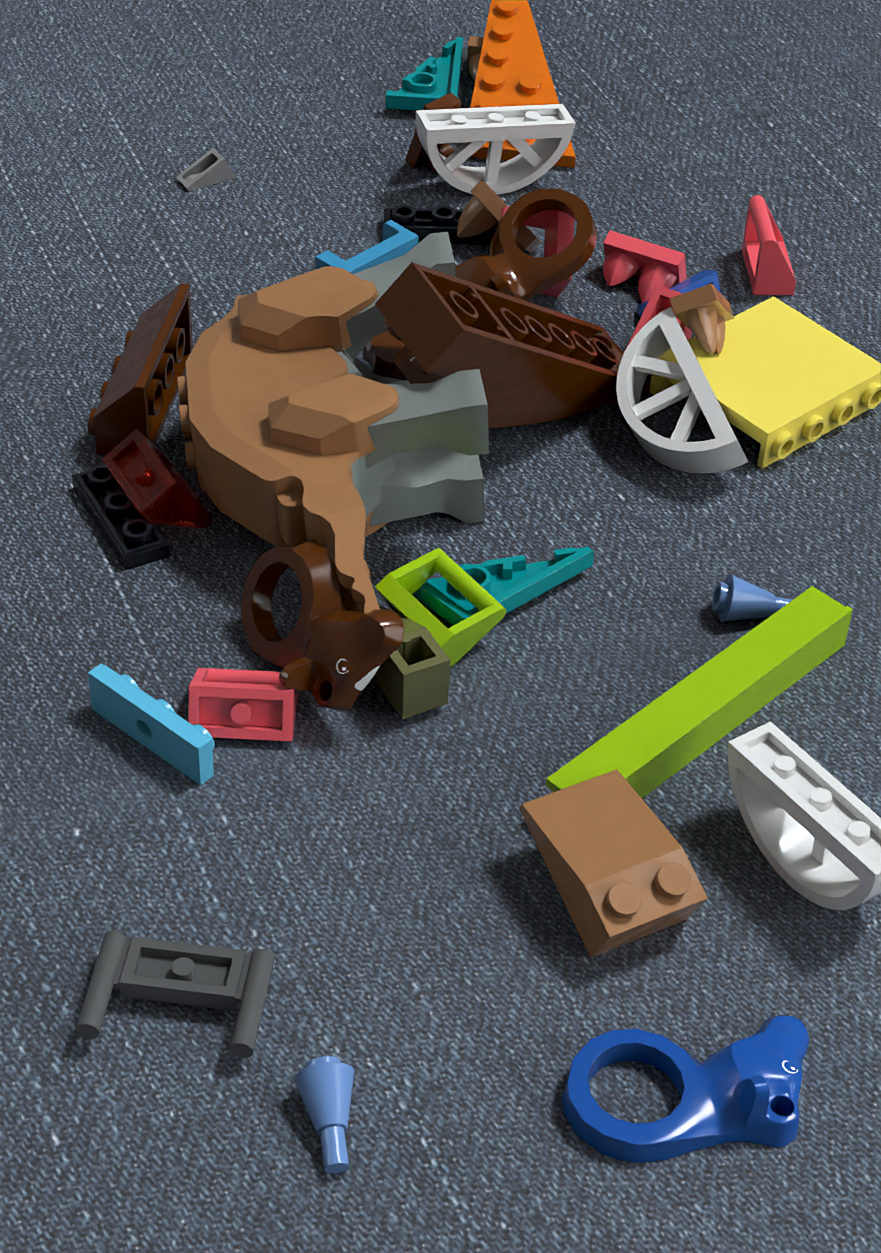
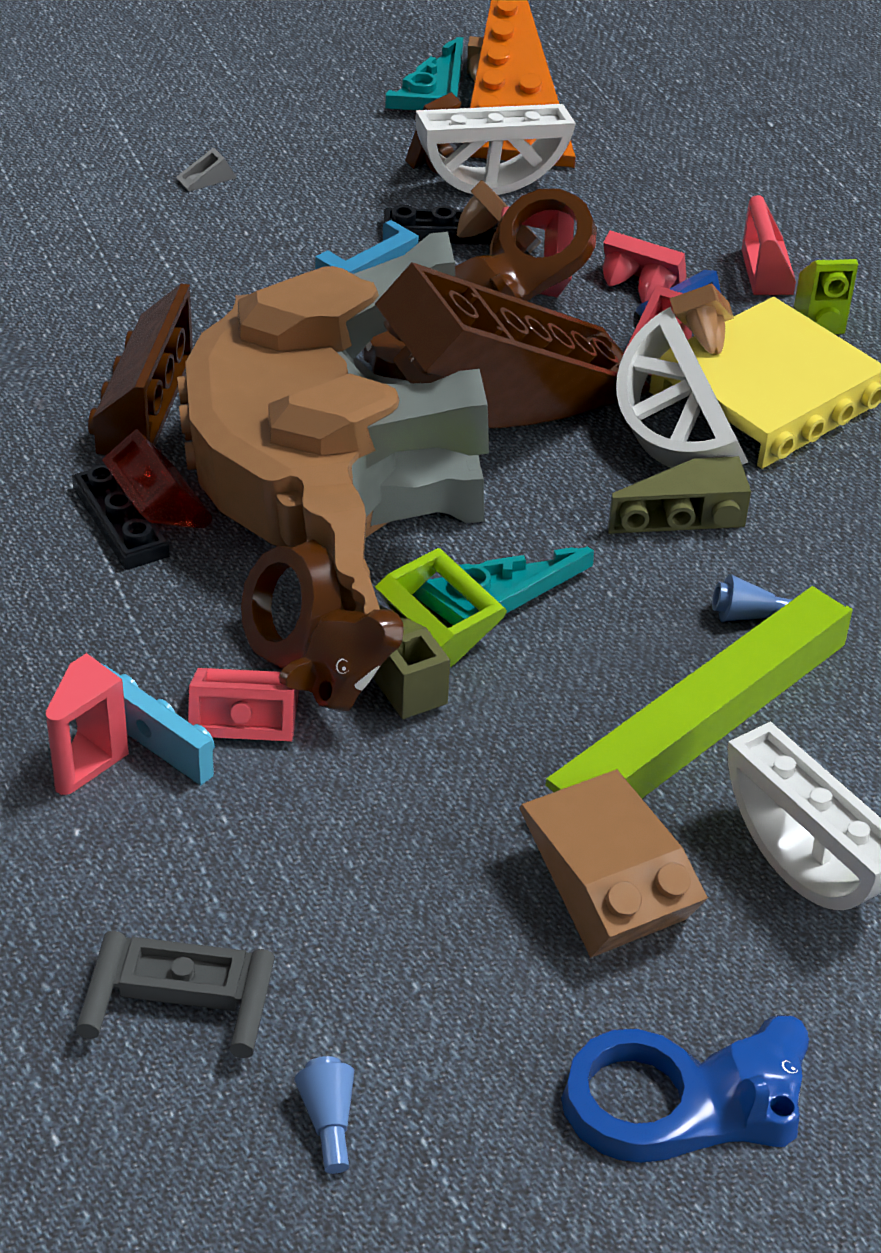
(97, 702): none -> coral tile
(685, 497): none -> olive slope
(827, 292): none -> lime slope

